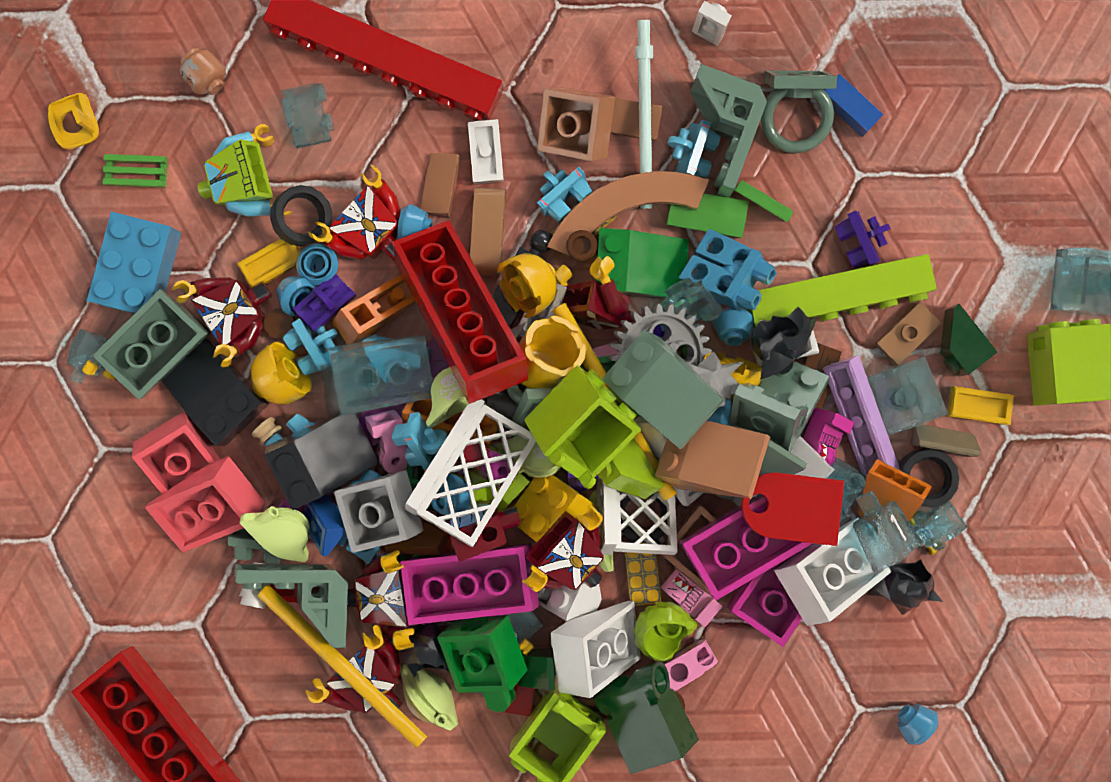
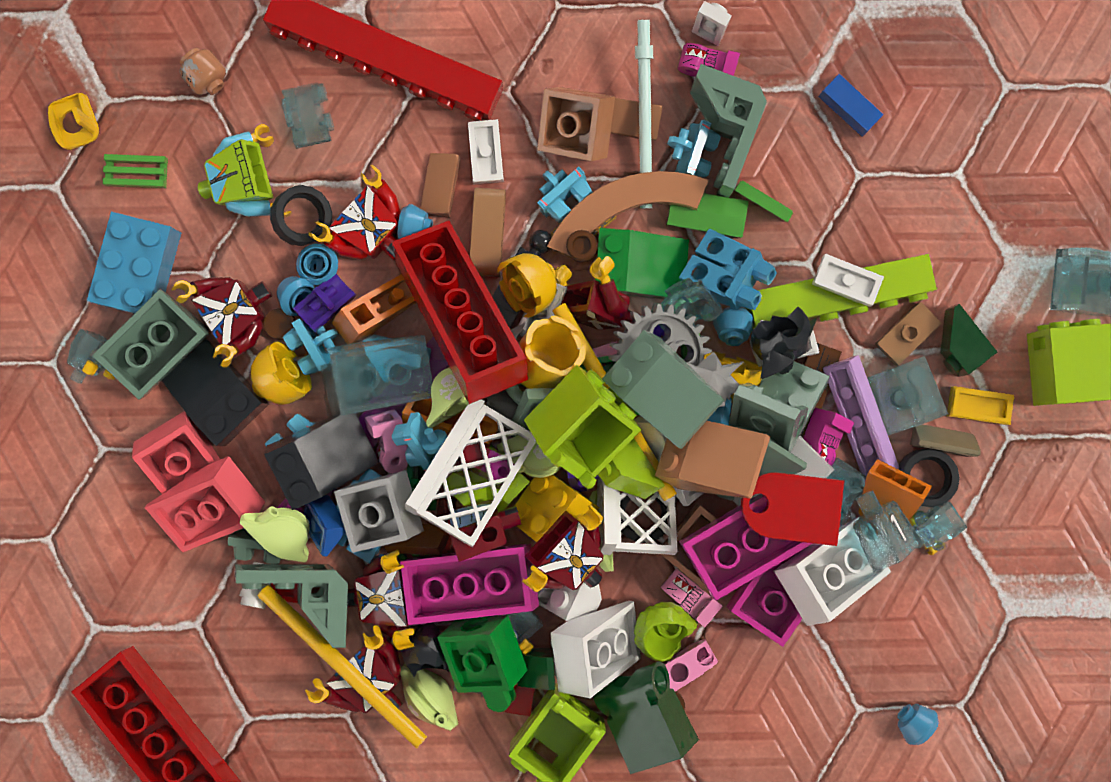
(266, 430): tan bush -> none
(269, 262): yellow tile -> none
(459, 501): dark azure cone -> none
(642, 578): yellow tile -> none
(697, 54): none -> dark pink leg
(798, 85): sand green tile -> none
(848, 280): none -> white plate
(855, 226): dark purple hips -> none
(906, 586): black hair -> none

